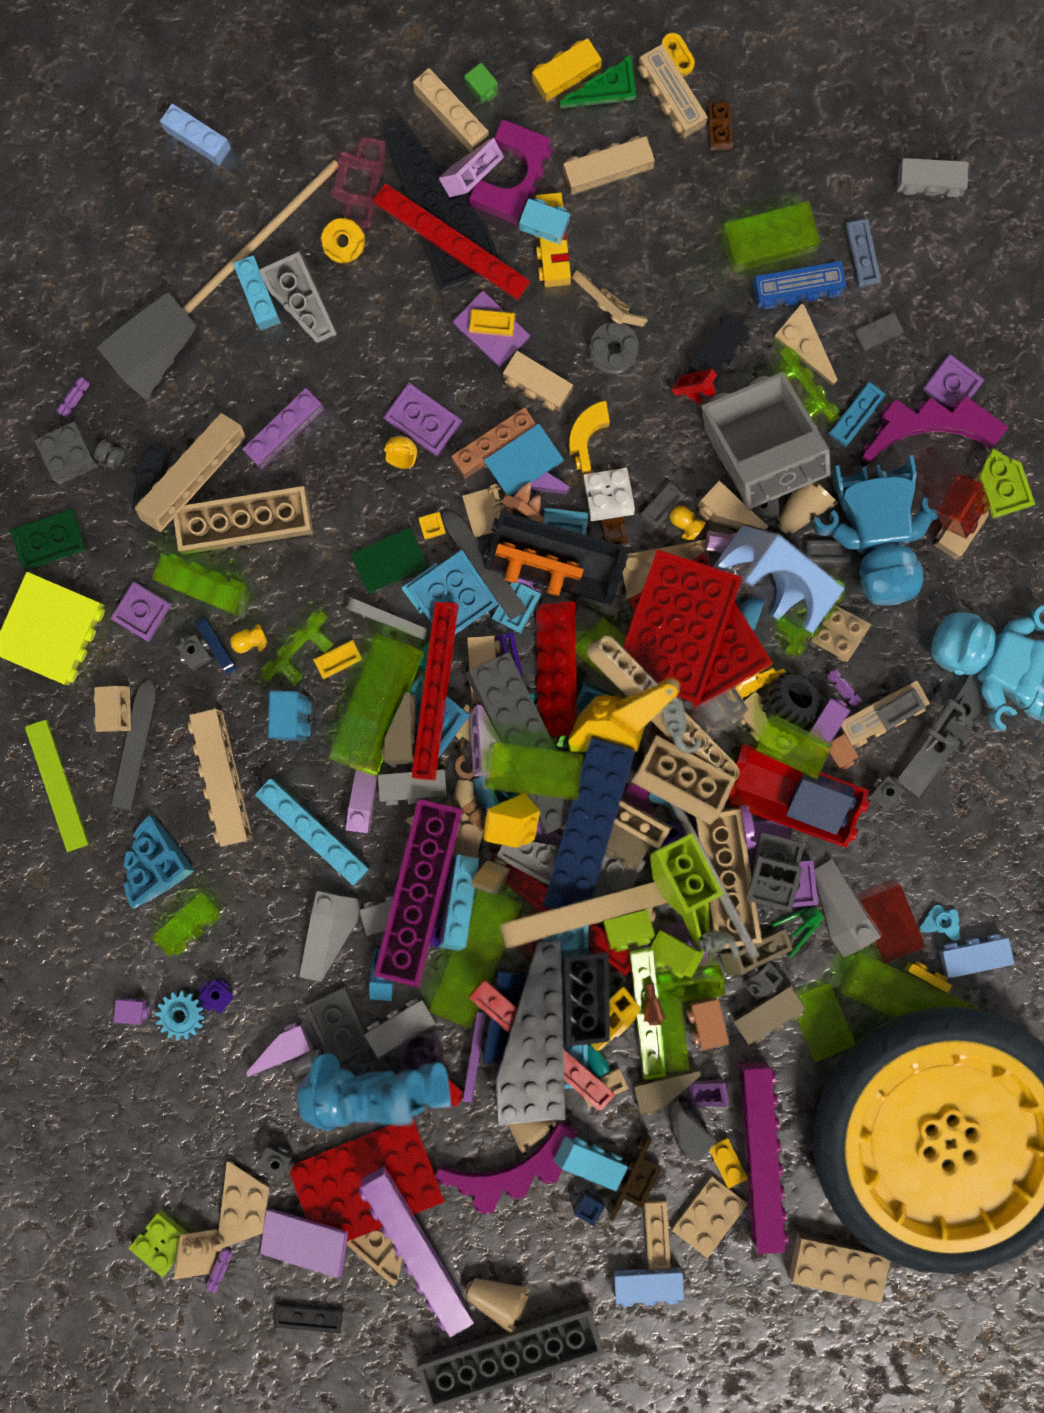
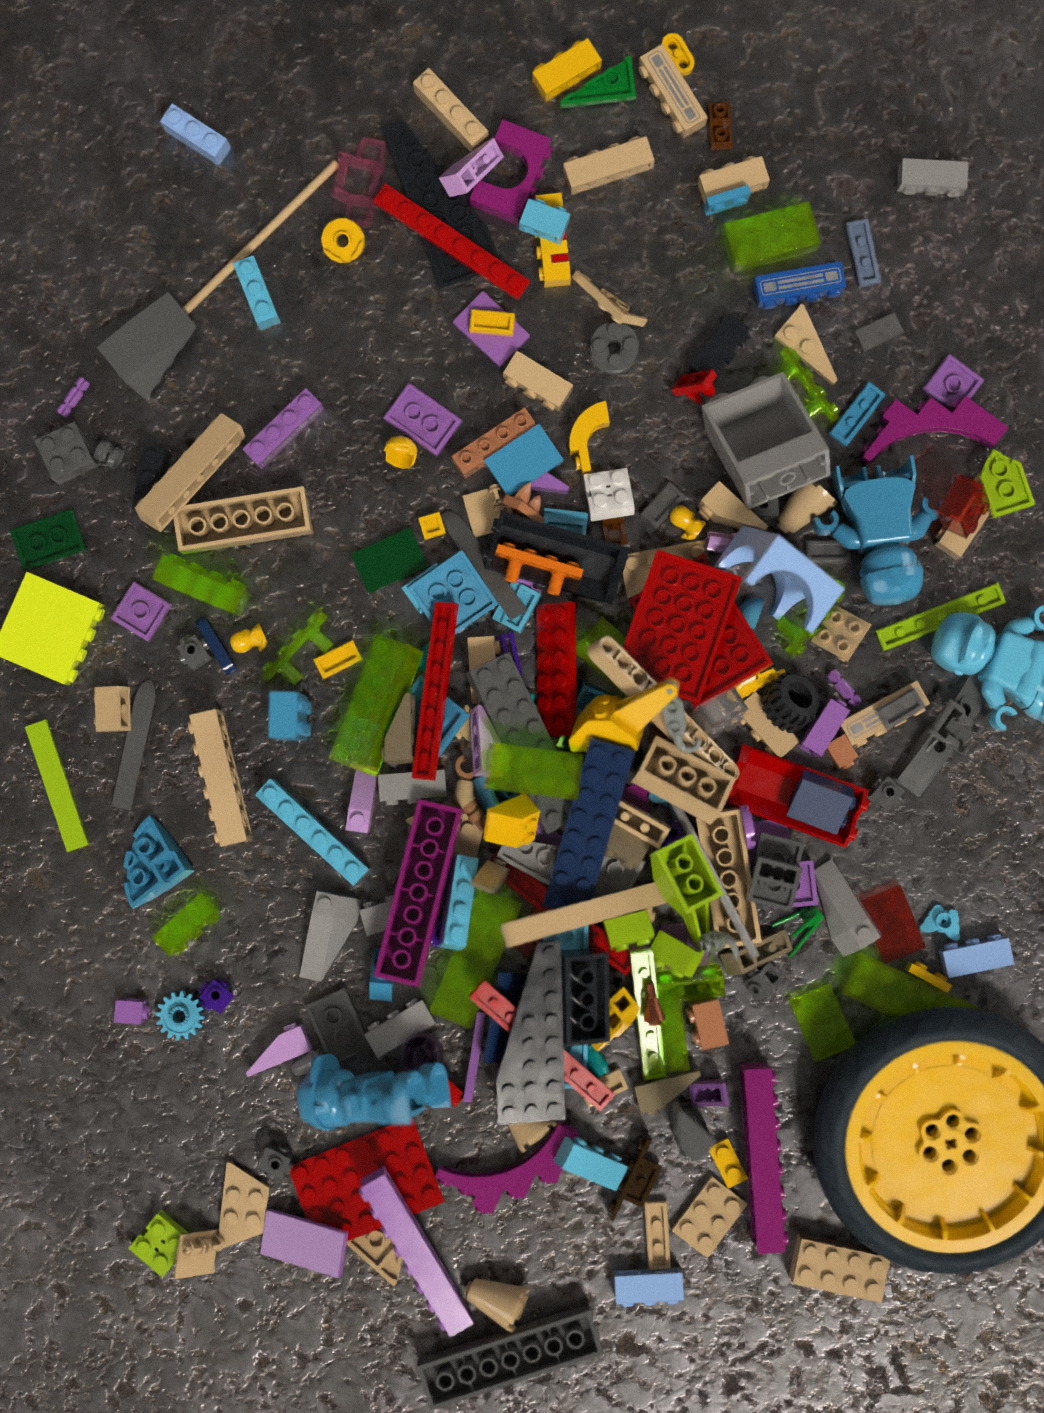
(218, 1270): medium lavender axle -> none
(296, 290): light grey wedge -> none
(308, 1318): black tile -> none
(387, 619): light grey beam -> none
(481, 83): bright green brick -> none
(588, 1207): dark blue panel -> none
(727, 200): none -> dark azure plate
(732, 176): none -> tan brick
(770, 1014): dark tan brick -> none
(794, 746): clear neon green tile -> none
(930, 620): none -> lime tile

